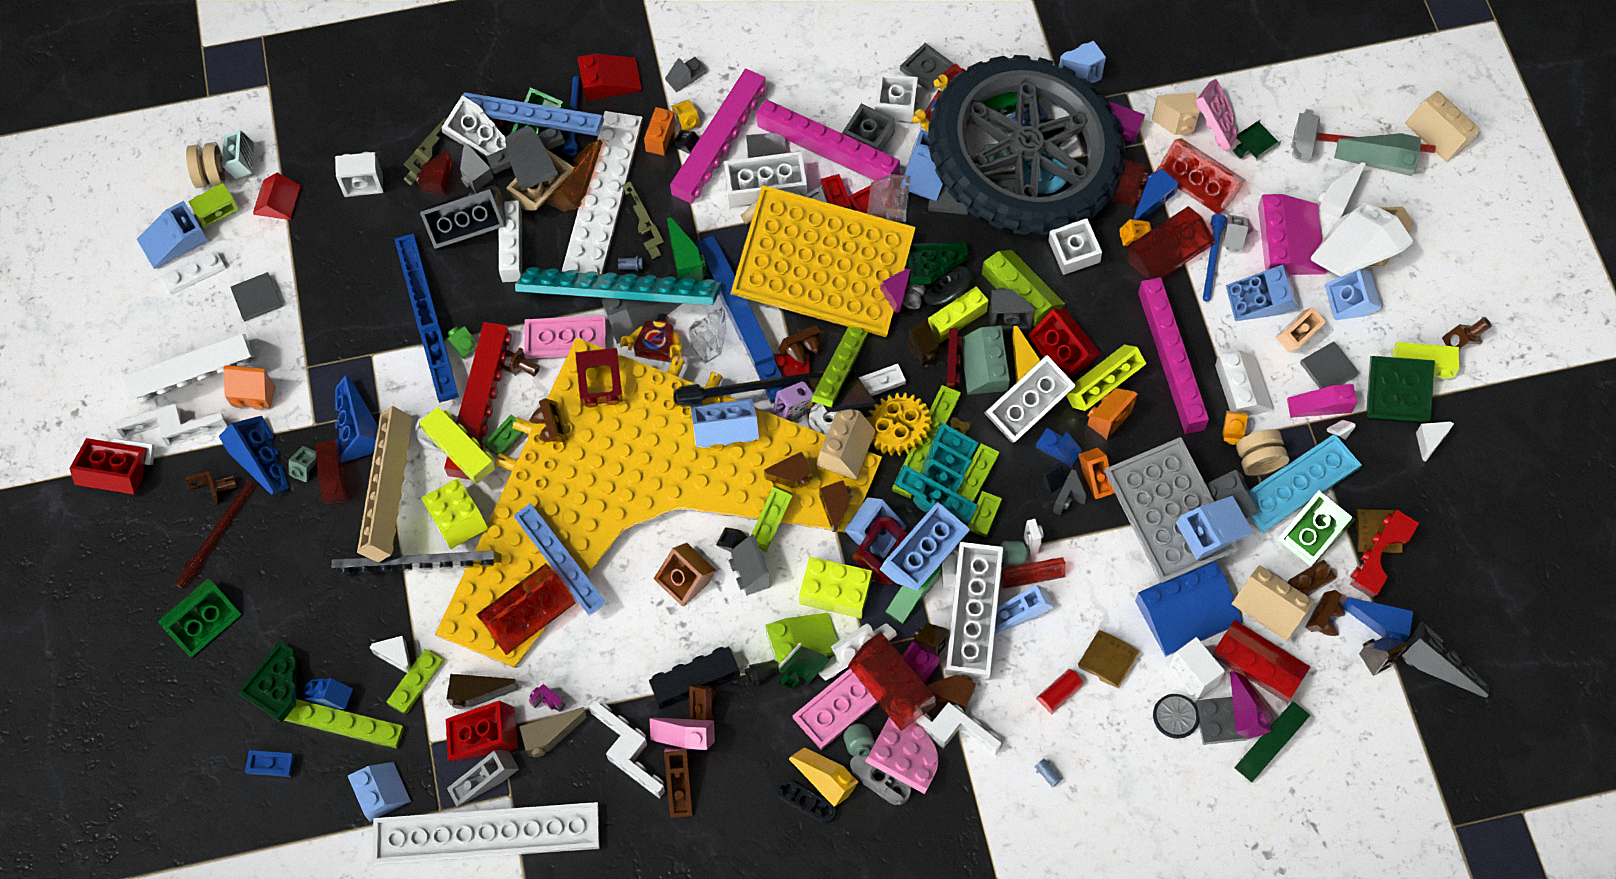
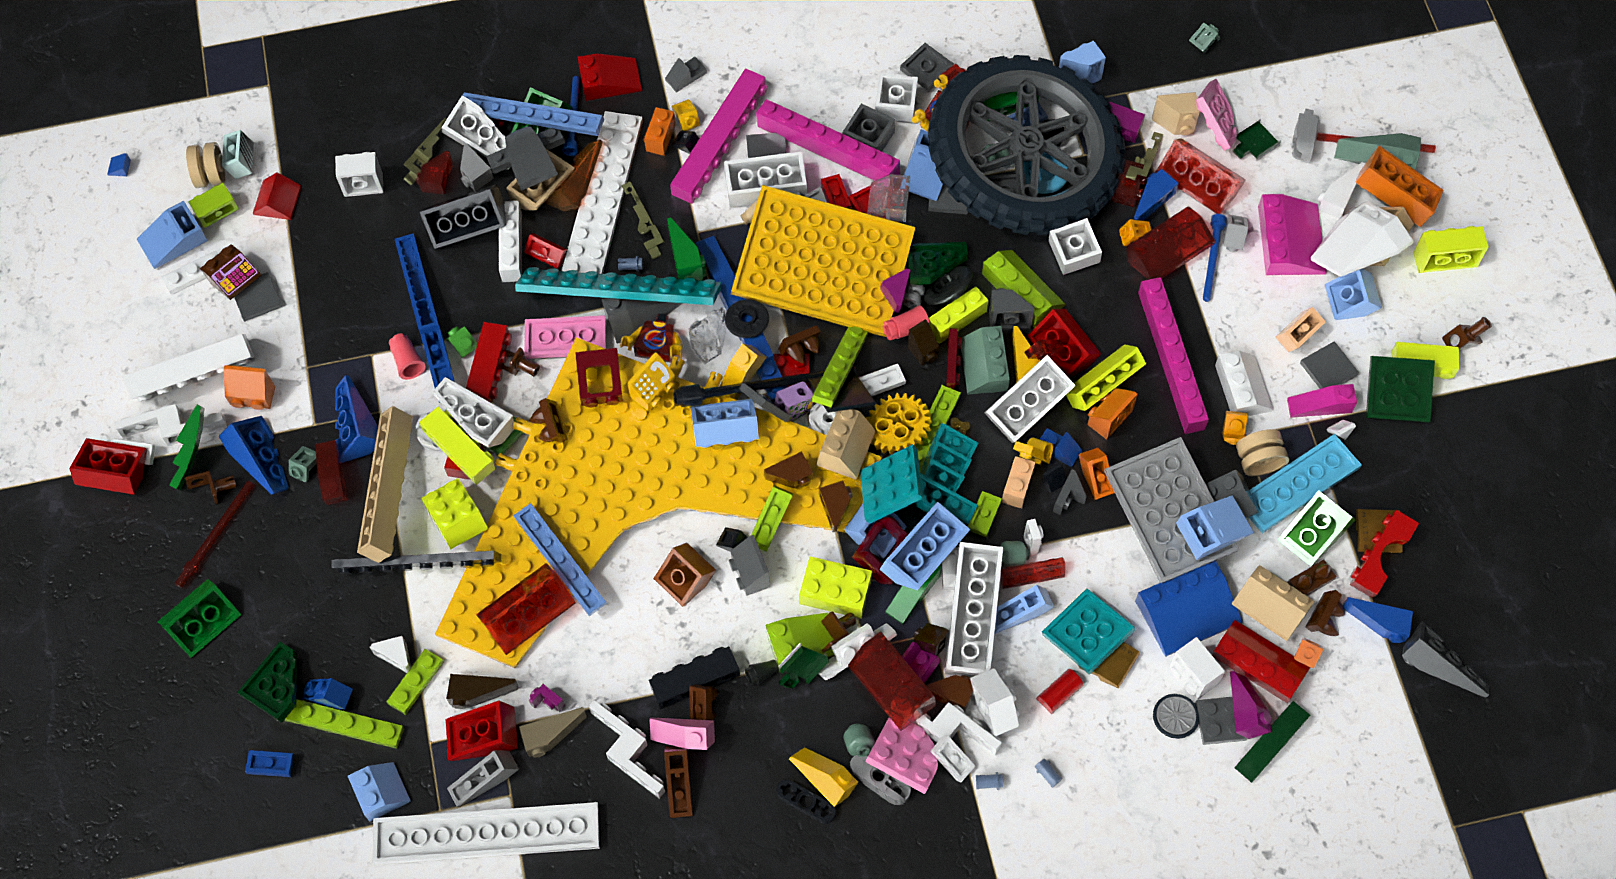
(119, 165): none -> blue slope
(190, 438): none -> green slope
(230, 272): none -> reddish brown slope
(406, 357): none -> coral plant
(476, 415): none -> white wedge
(545, 250): none -> red plate
(651, 382): none -> yellow slope
(743, 367): none -> yellow slope
(746, 329): none -> black wheel
(764, 402): none -> dark grey tile
(834, 709): bright pink plate -> none
(837, 627): none -> reddish brown bracket
(891, 484): none -> teal plate
(899, 325): none -> coral plant
(952, 758): none -> white plate
(977, 472): lime plate -> none
(989, 781): none -> sand blue pin
(995, 701): none -> white brick
(1018, 482): none -> light nougat brick
(1035, 450): none -> yellow plate
(1043, 348): none -> clear red plate
(1088, 631): none -> teal plate
(1147, 160): none -> olive piece
(1204, 37): none -> sand green bracket
(1262, 295): medium blue slope -> none
(1308, 652): none -> orange bracket
(1381, 653): dark brown slope -> none
(1399, 185): none -> orange slope
(1430, 436): white slope -> none
(1442, 125): tan slope -> none
(1450, 249): none -> neon yellow brick

